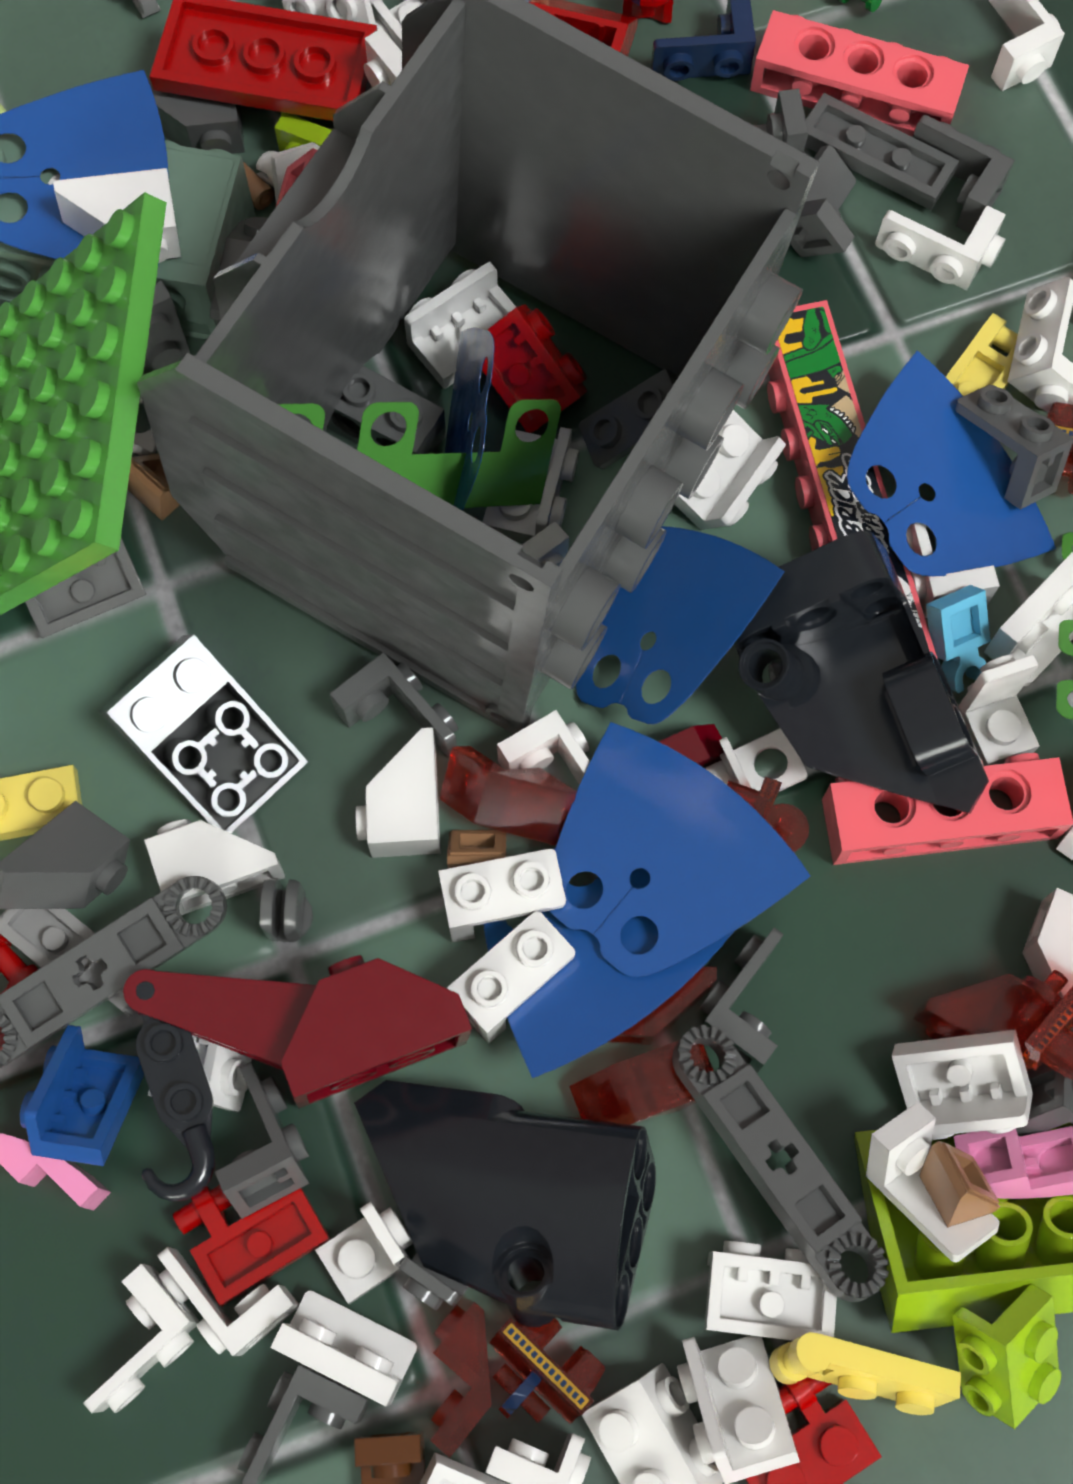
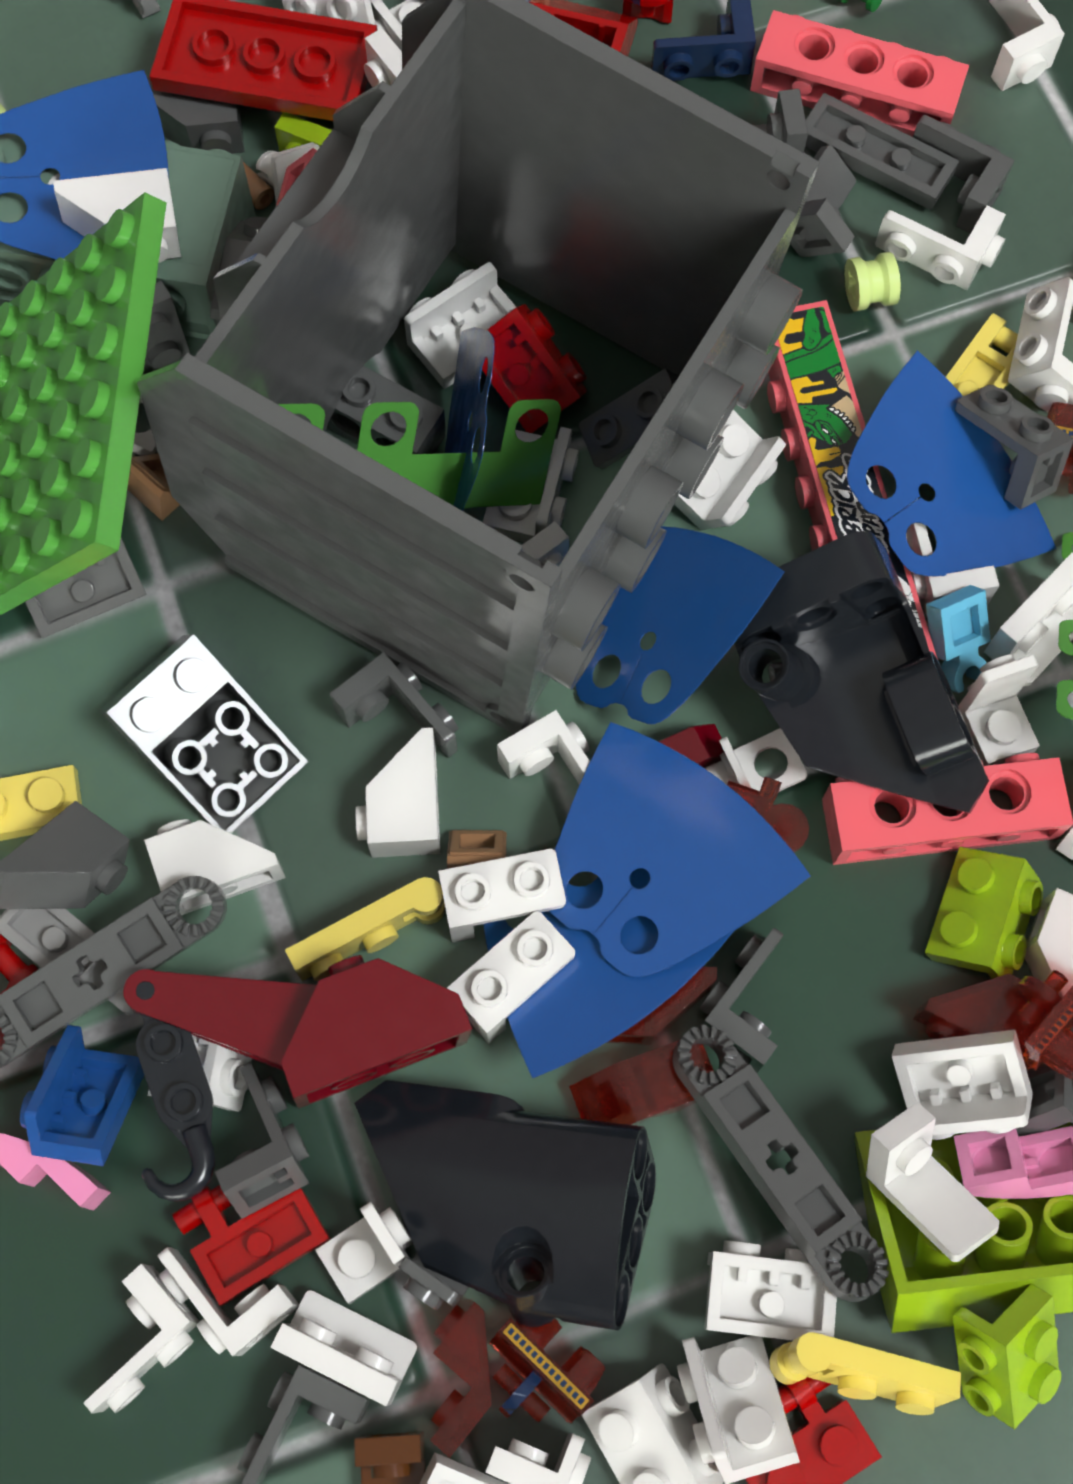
(284, 913): dark grey arm -> none
(368, 928): none -> light yellow plate
(510, 800): clear red slope -> none
(872, 281): none -> yellowish green wheel
(956, 1185): medium nougat slope -> none
(985, 913): none -> lime bracket

